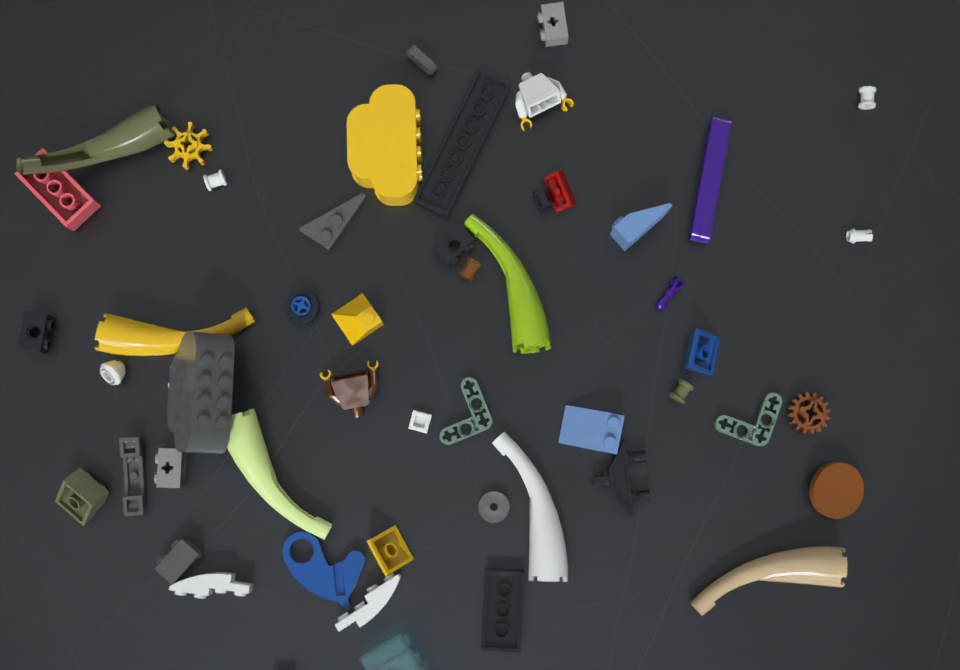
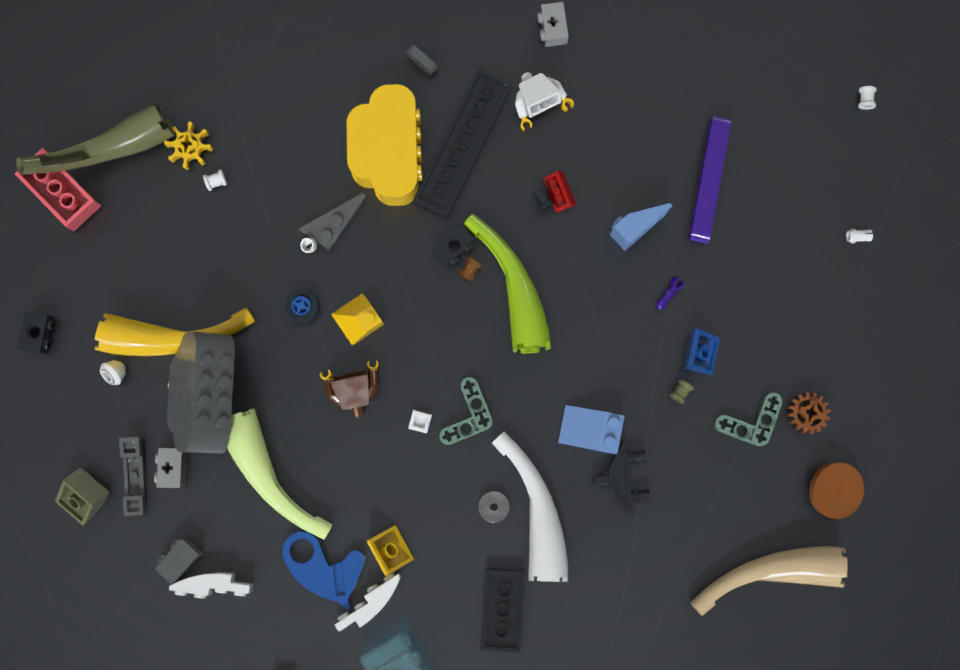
(307, 242): none -> white hinge

